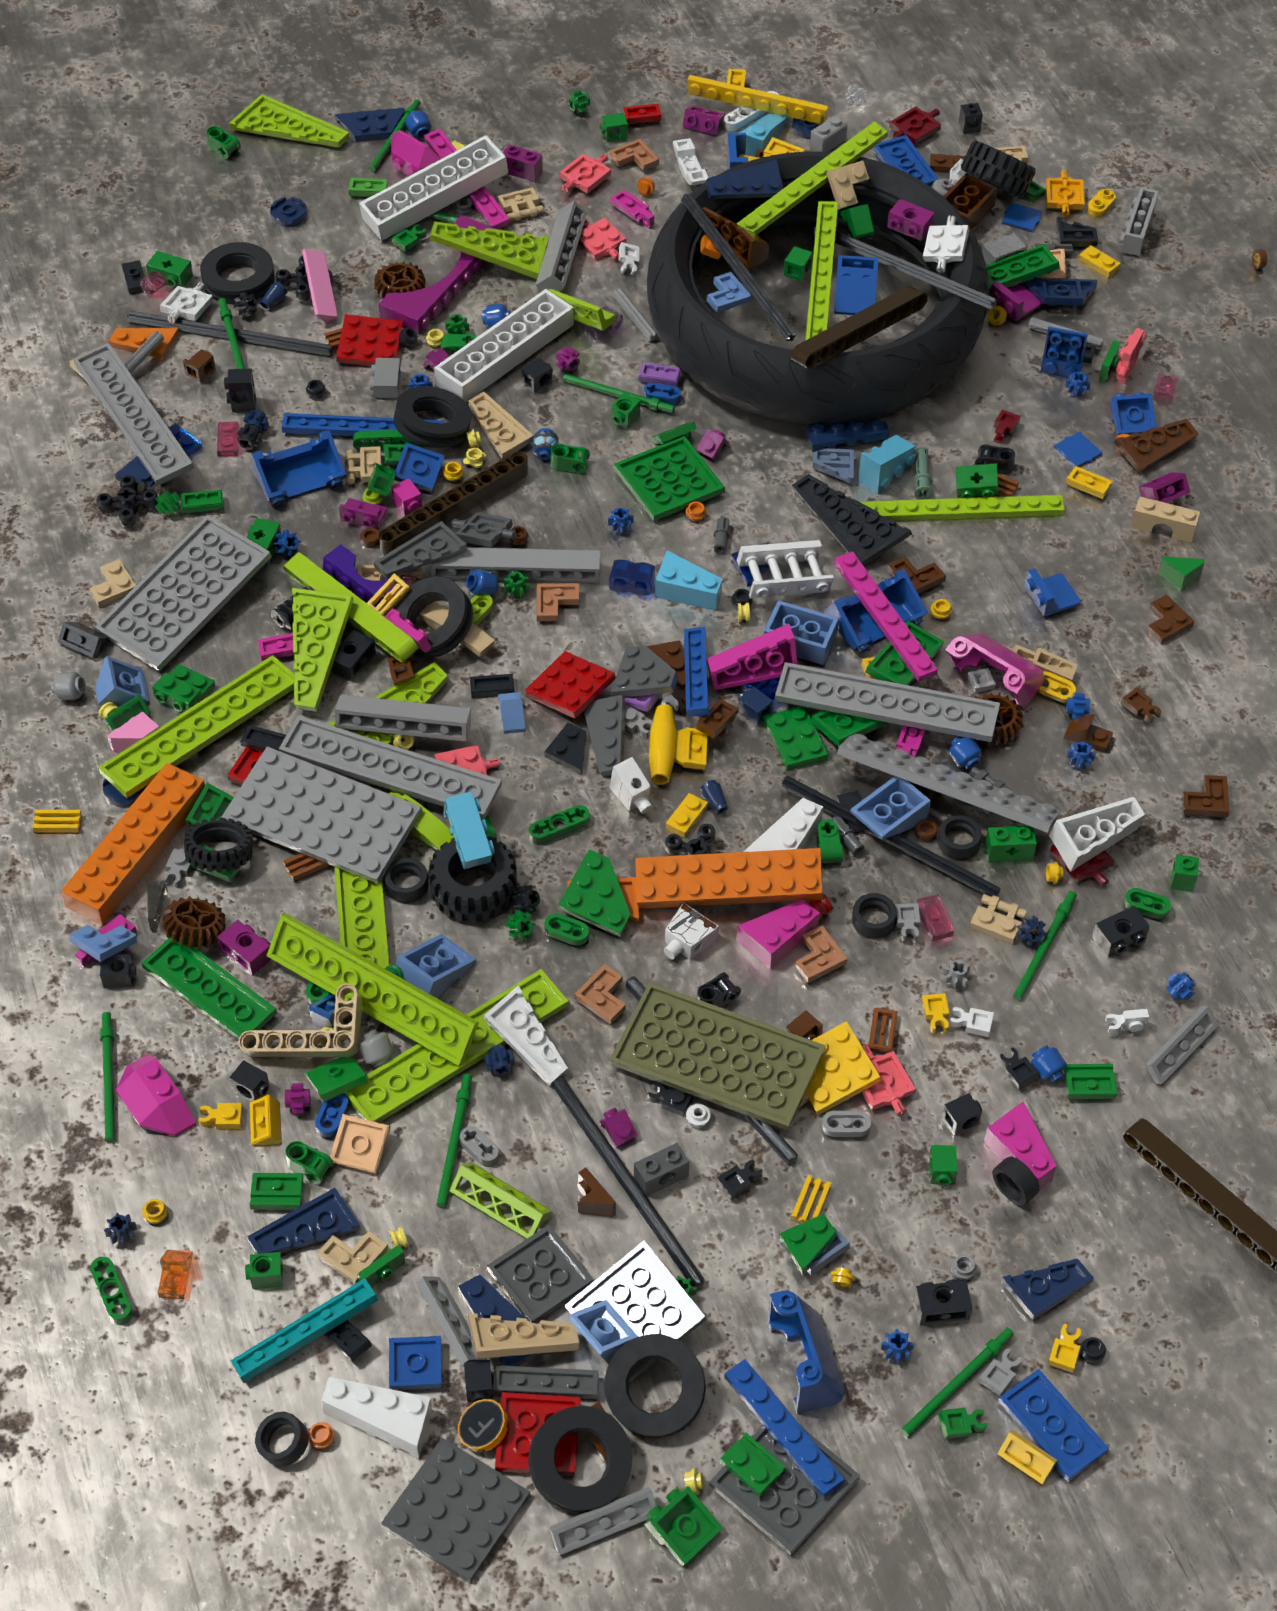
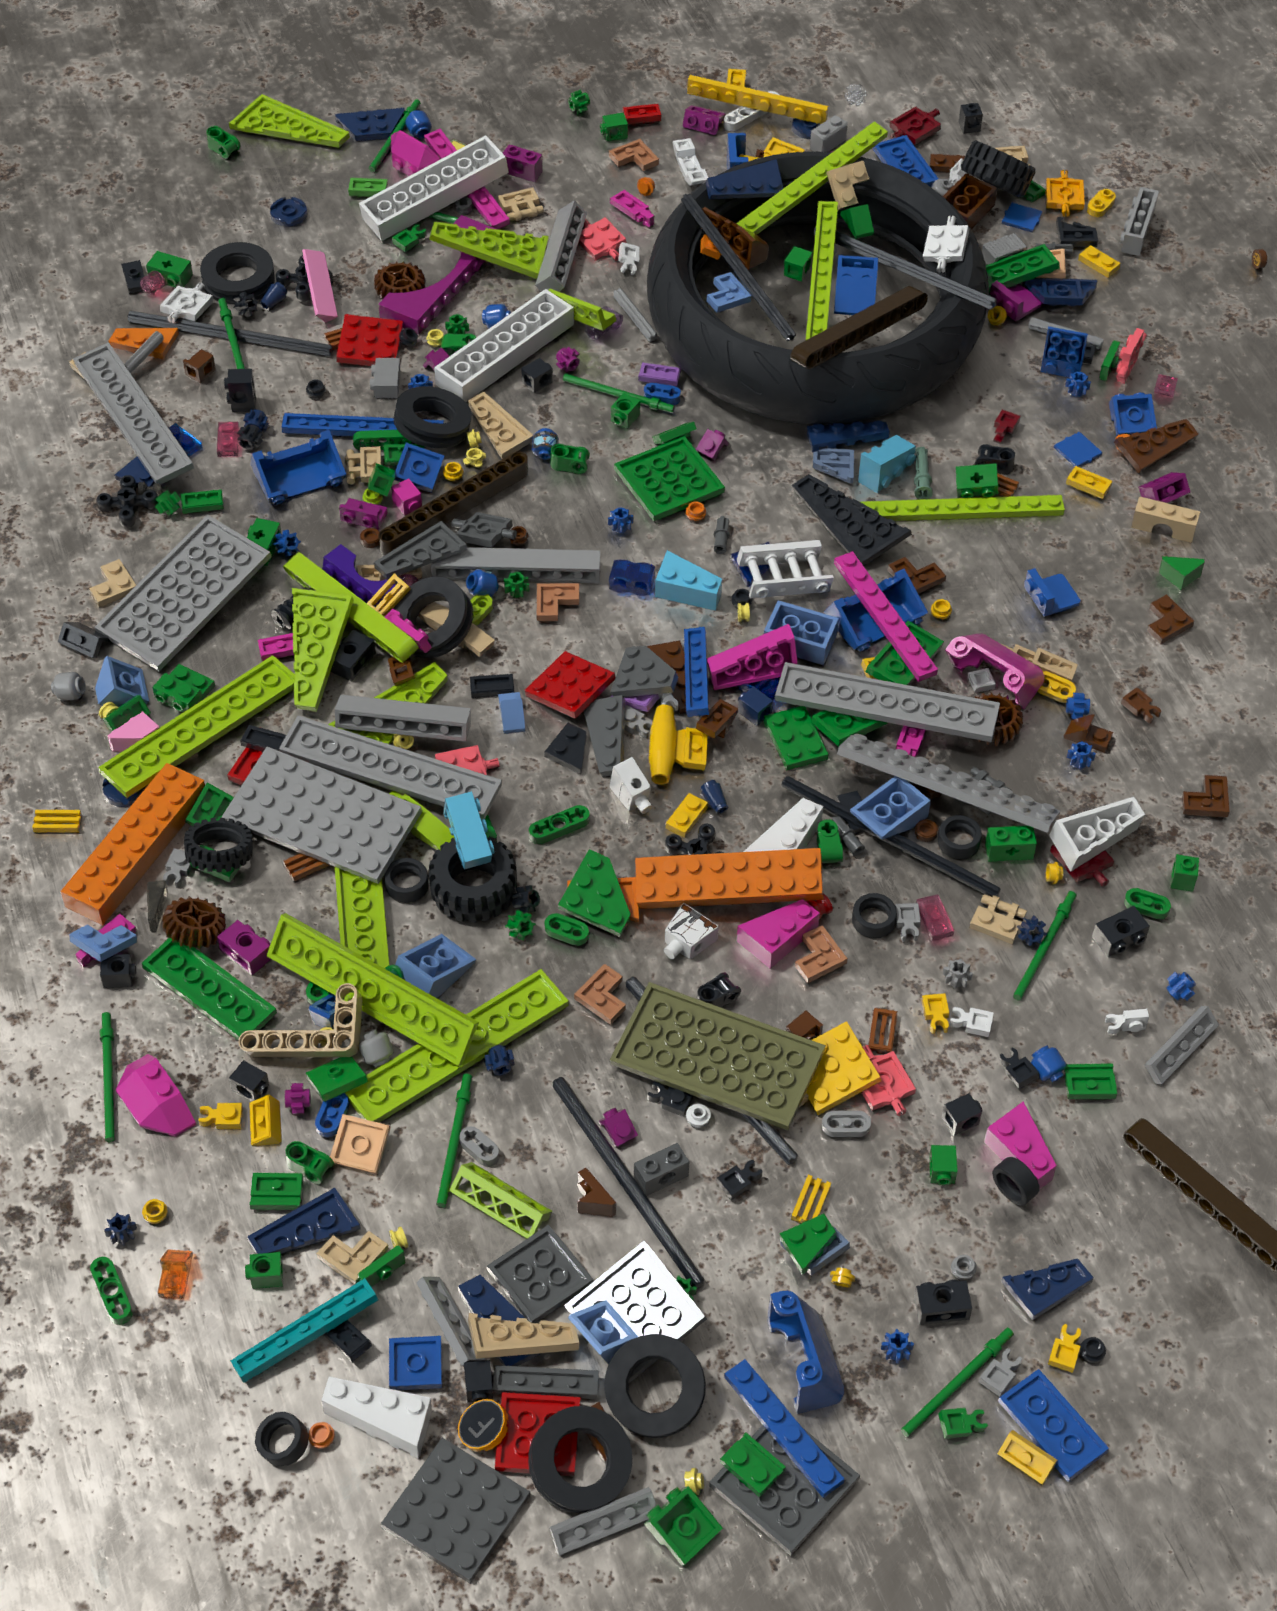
(520, 1029): white wing -> none
(585, 173): coral plate -> none
(762, 131): medium azure wedge -> none
(910, 219): magenta brick -> none
(965, 752): blue head -> none

